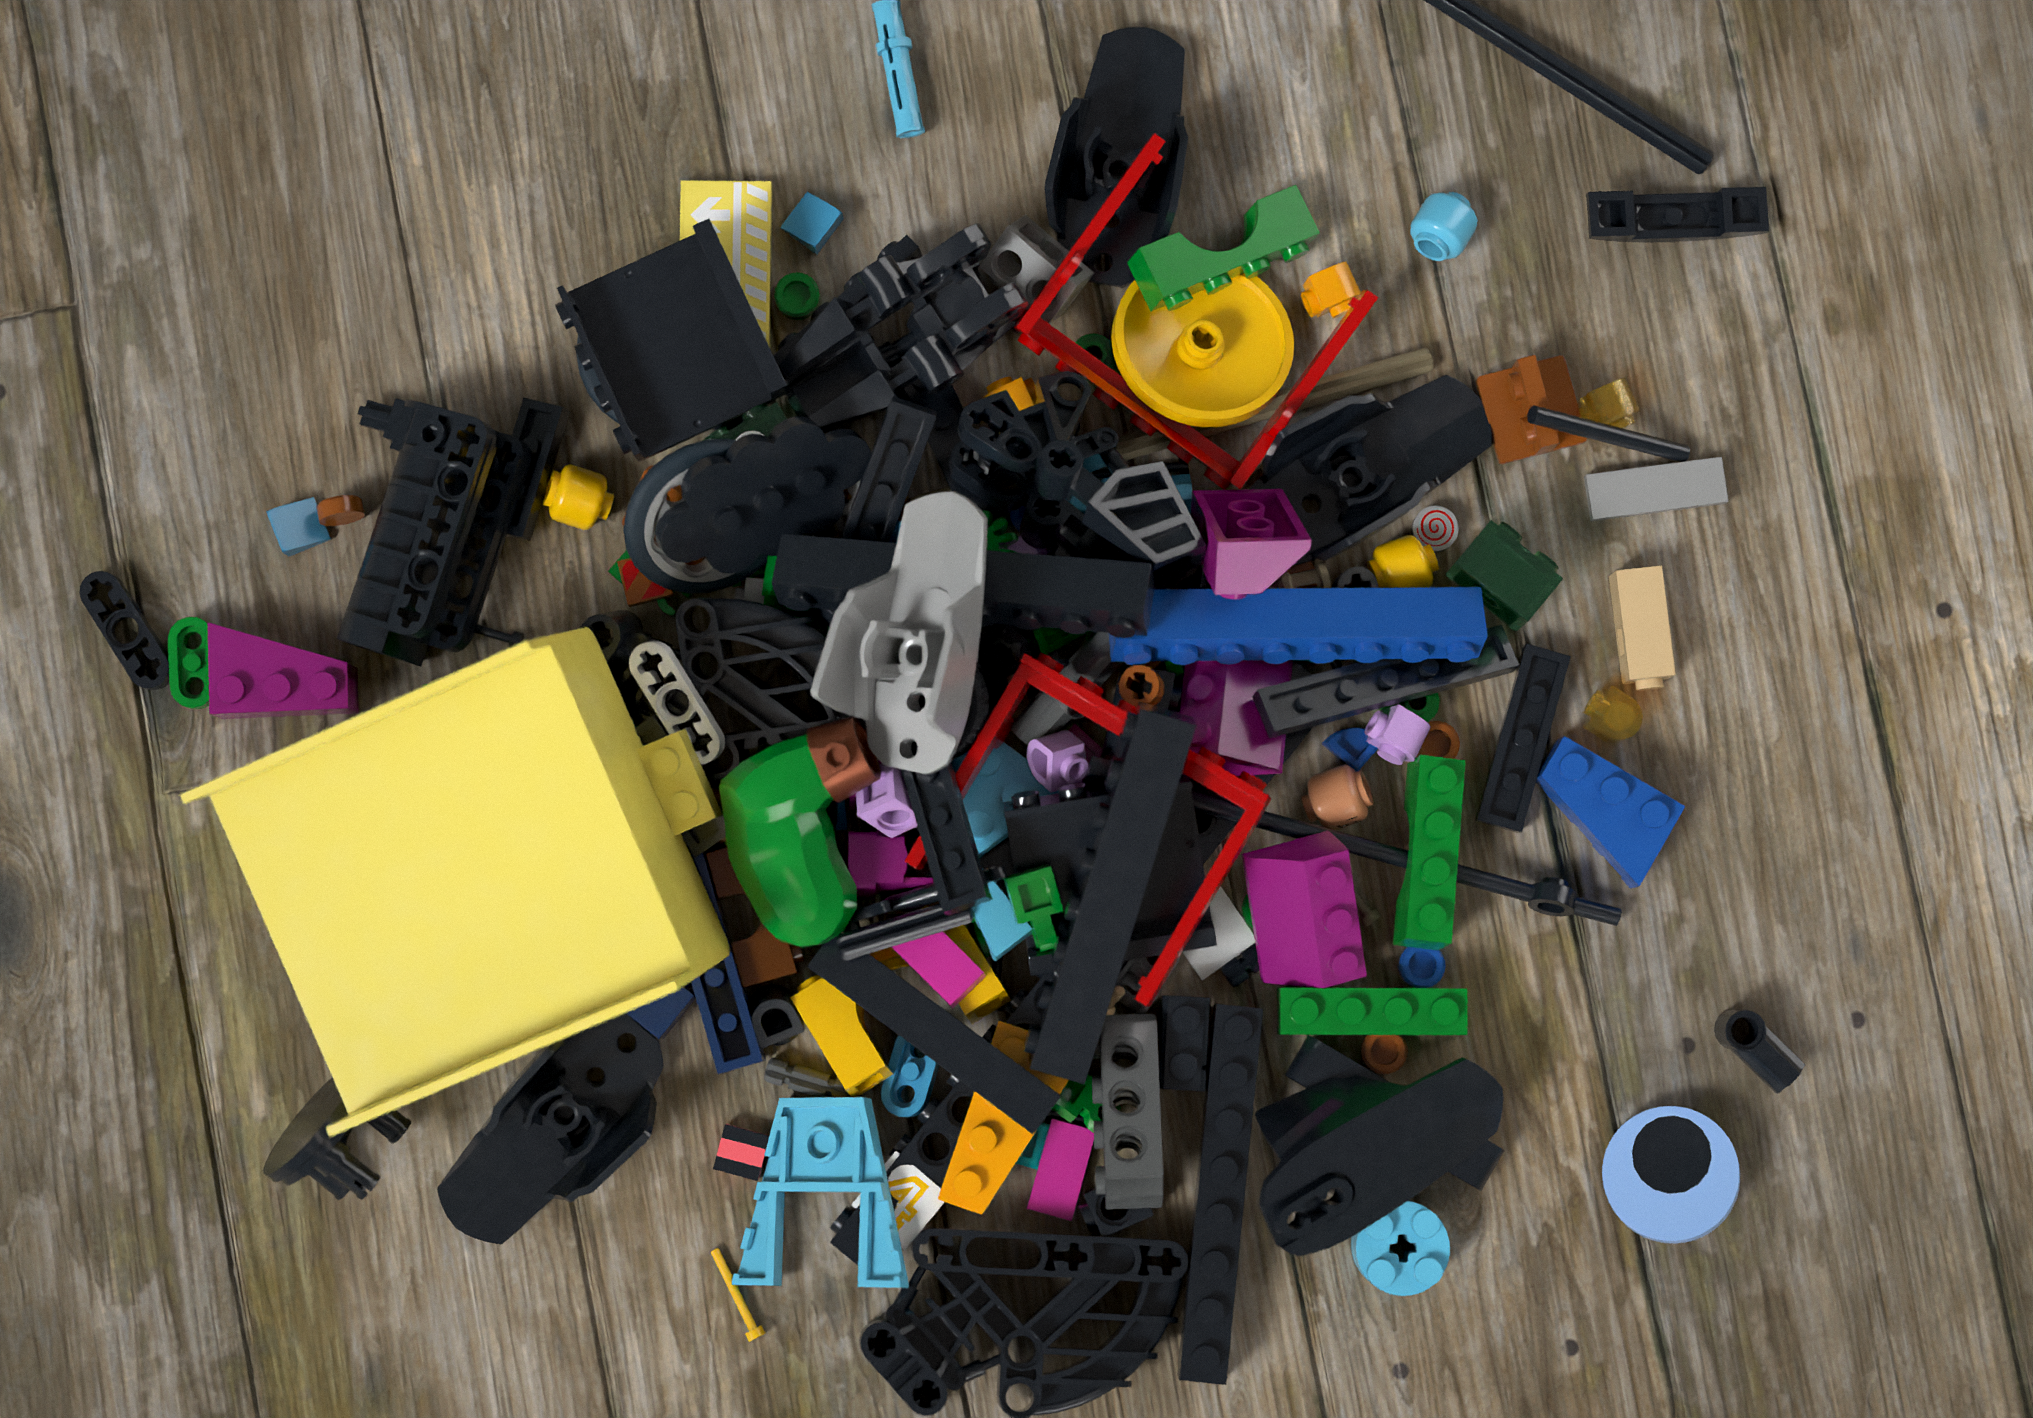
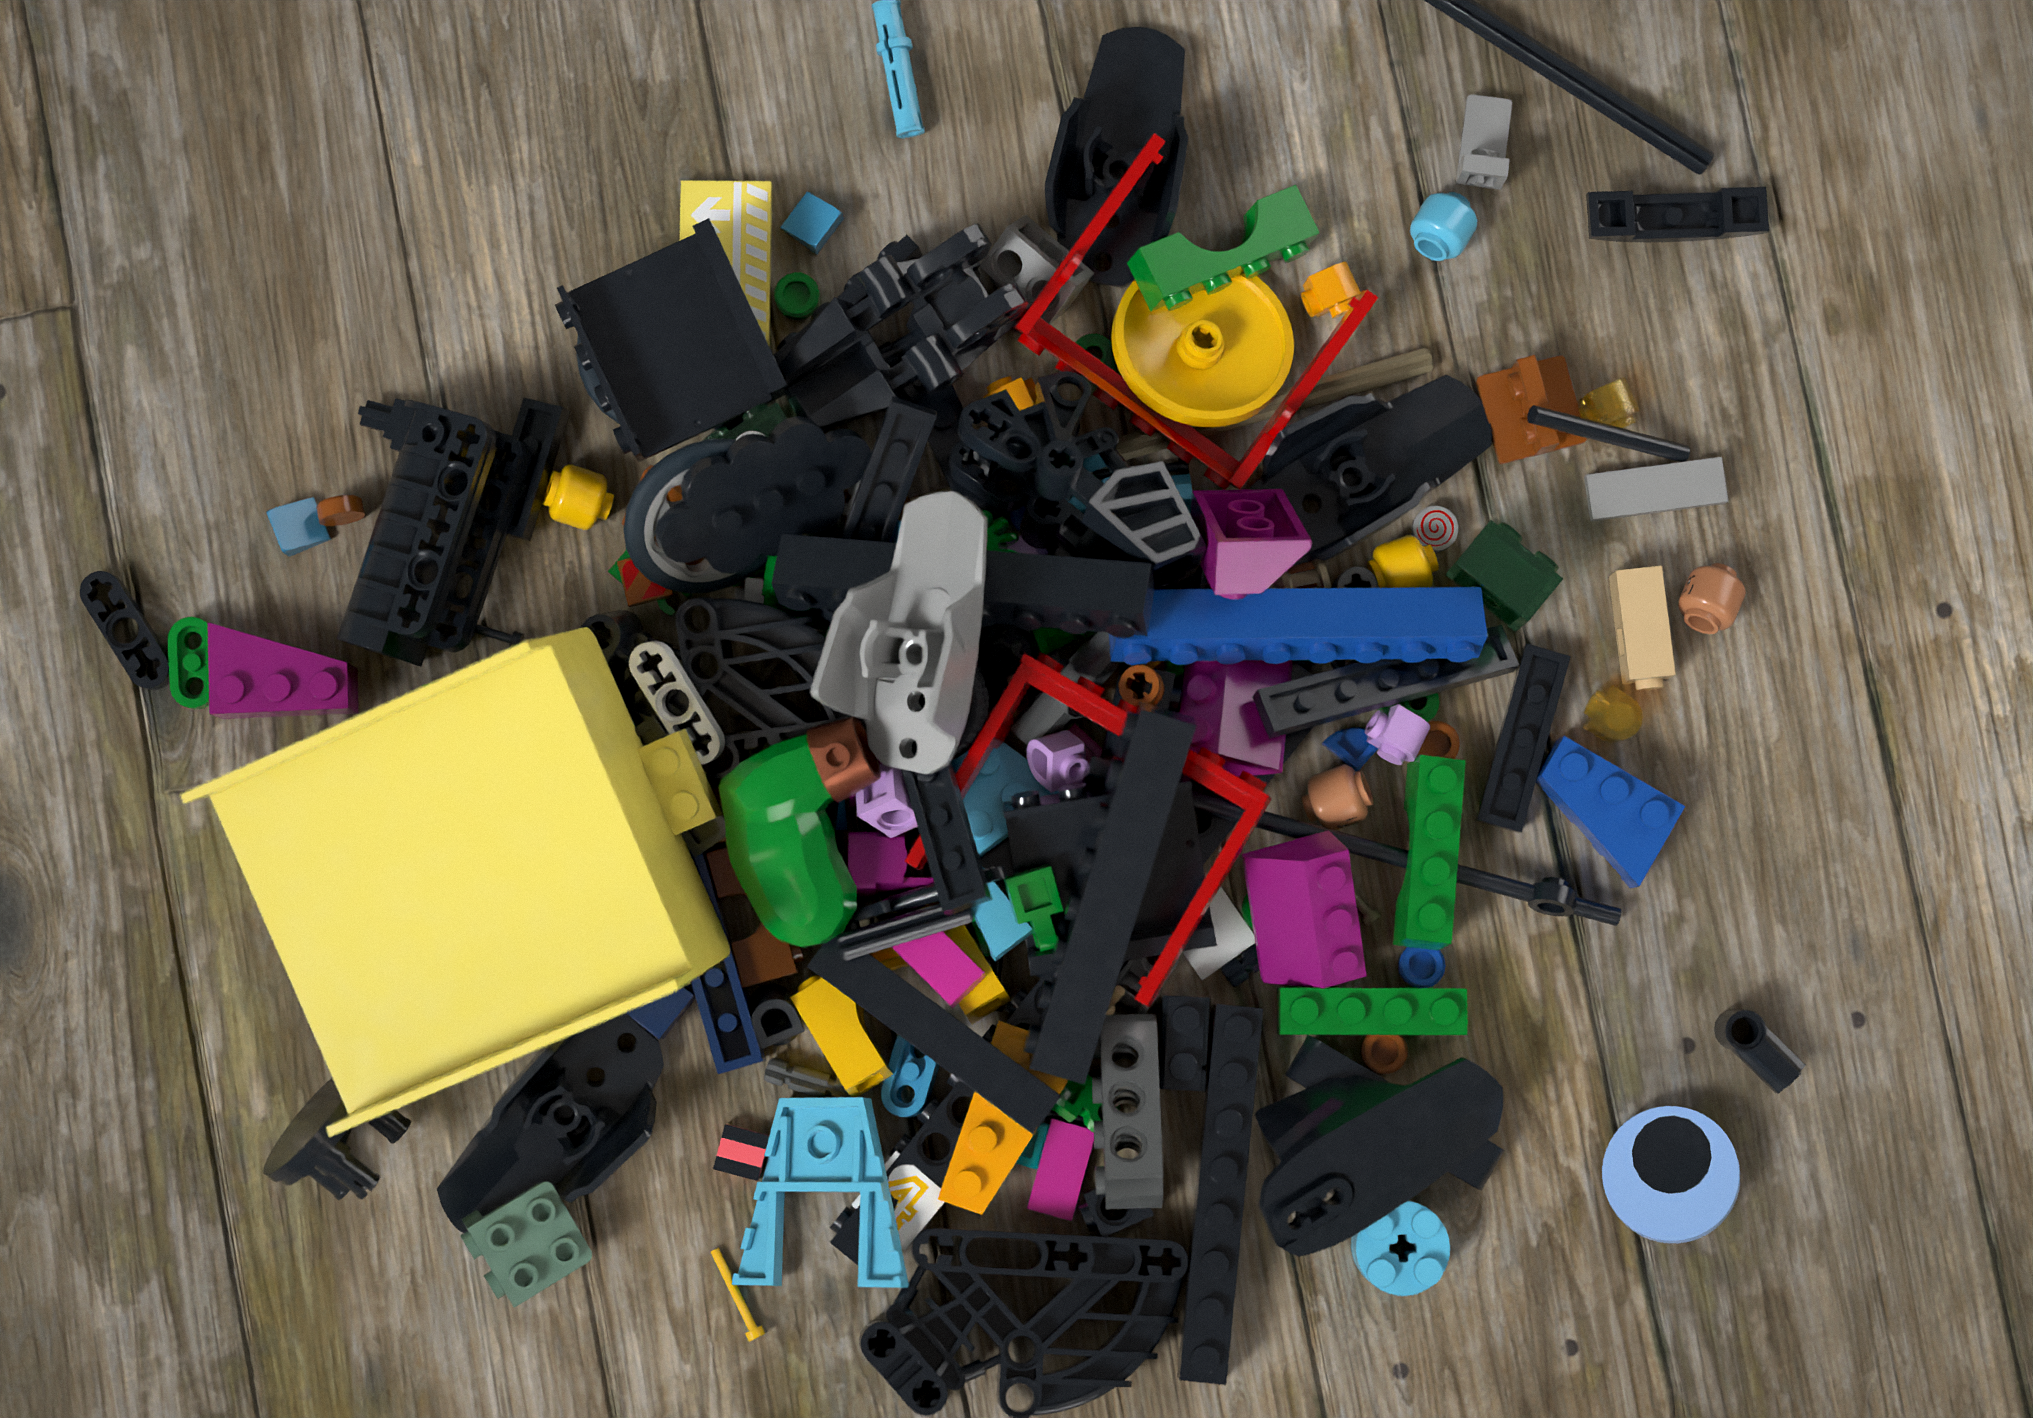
(526, 1243): none -> sand green bracket
(1484, 142): none -> light grey bracket
(1711, 598): none -> nougat head

